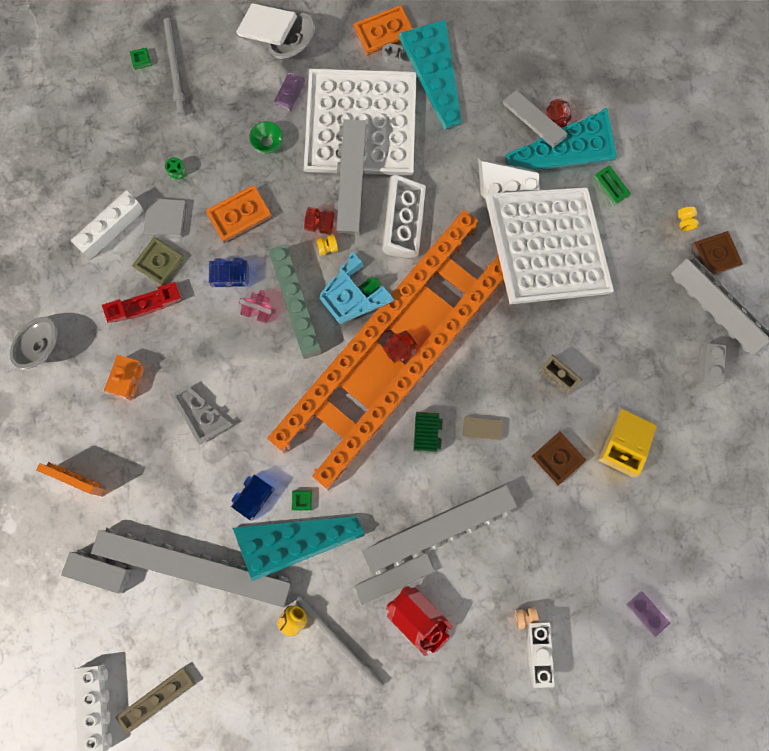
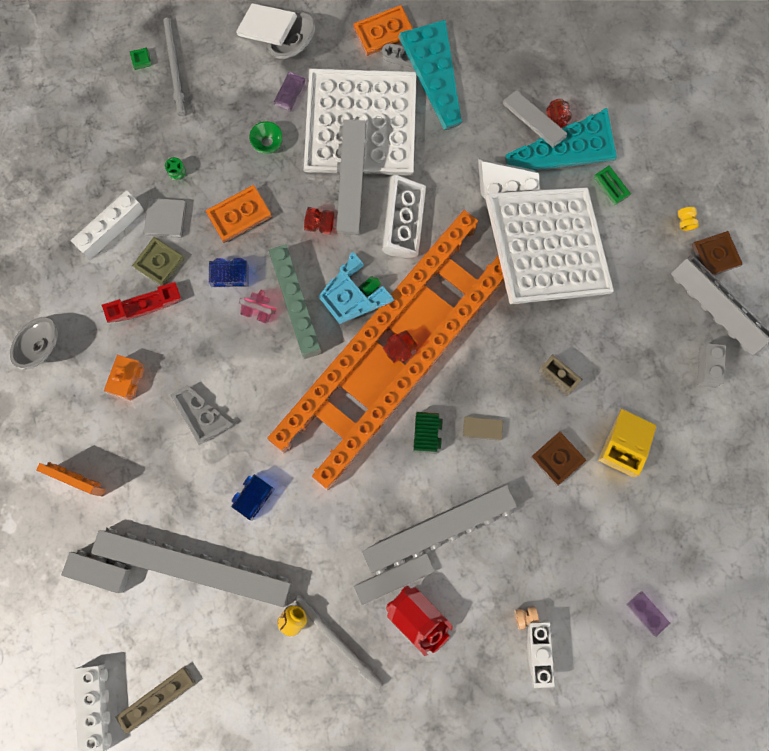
(284, 544): teal wing -> none
(301, 500): green tile -> none
(322, 244): yellow wheel -> none

